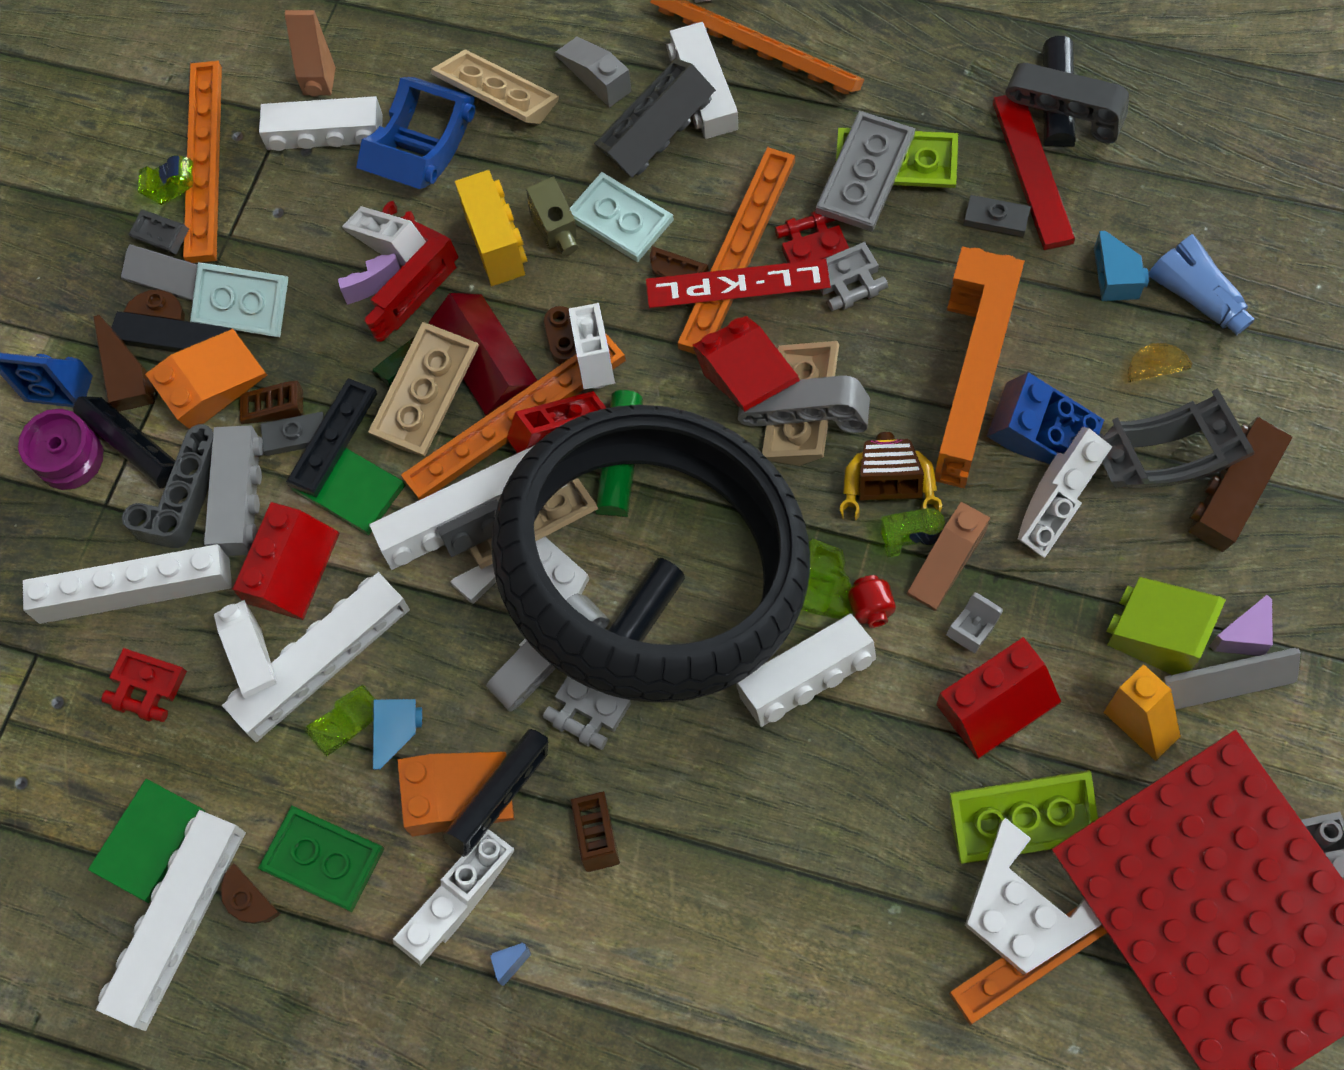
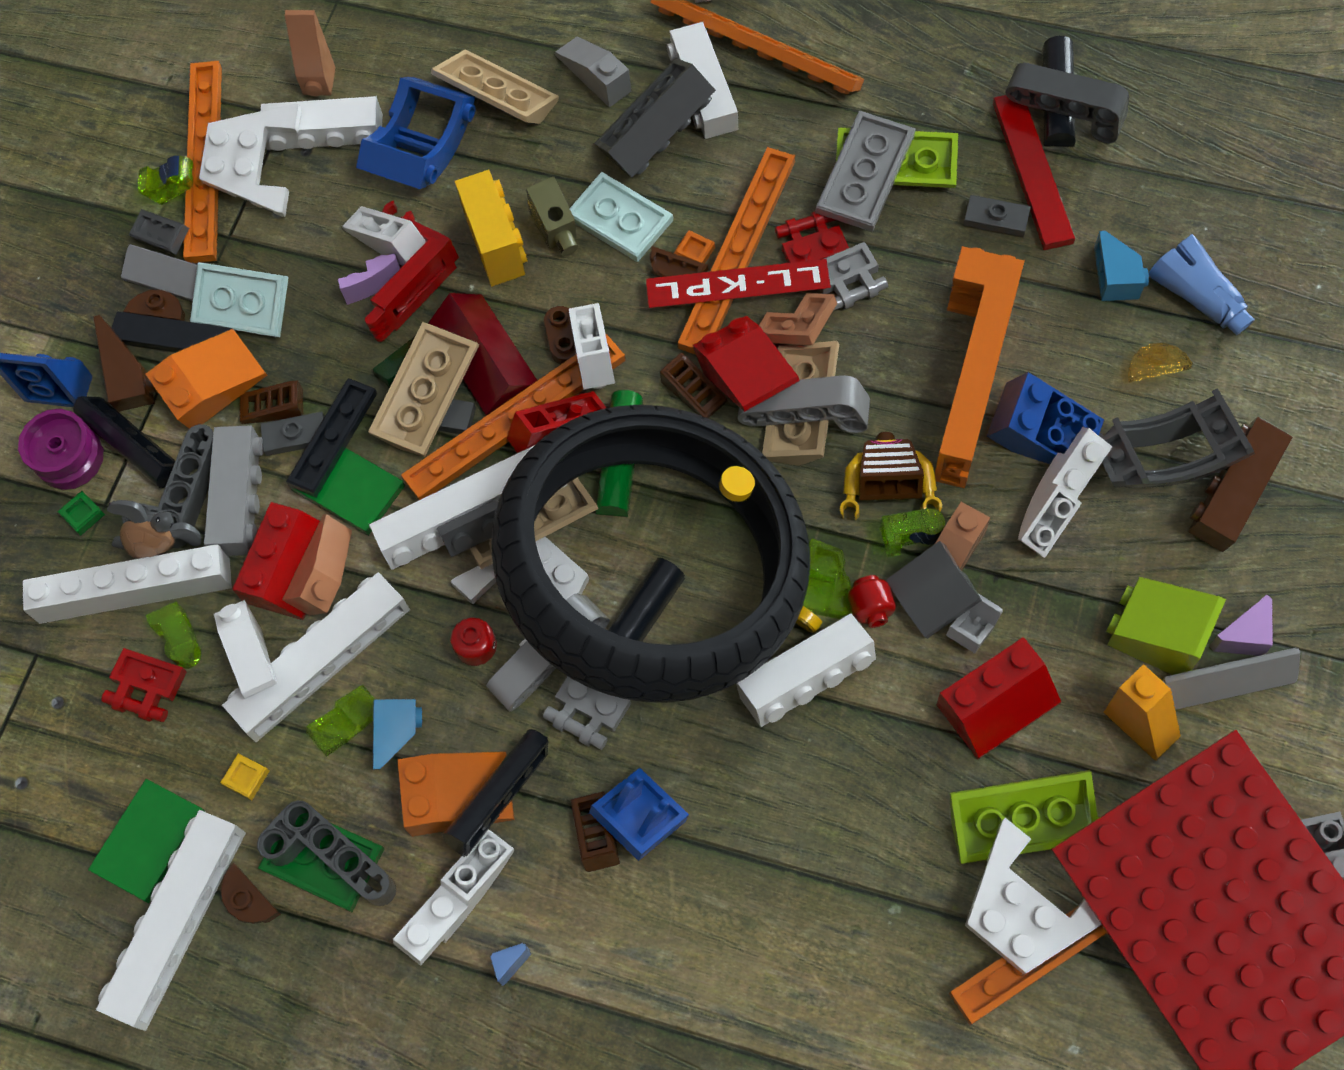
(81, 513): none -> green tile
(149, 532): none -> animal
(180, 638): none -> clear neon green leg
(236, 155): none -> white wing
(244, 776): none -> yellow tile
(320, 568): none -> nougat slope
(335, 856): none -> dark grey beam
(458, 417): none -> dark grey tile
(473, 641): none -> red head
(638, 813): none -> blue plate
(686, 369): none -> reddish brown slope
(695, 247): none -> orange tile
(736, 483): none -> yellow tile
(804, 324): none -> nougat plate
(808, 620): none -> yellow tile
(933, 589): none -> dark grey slope

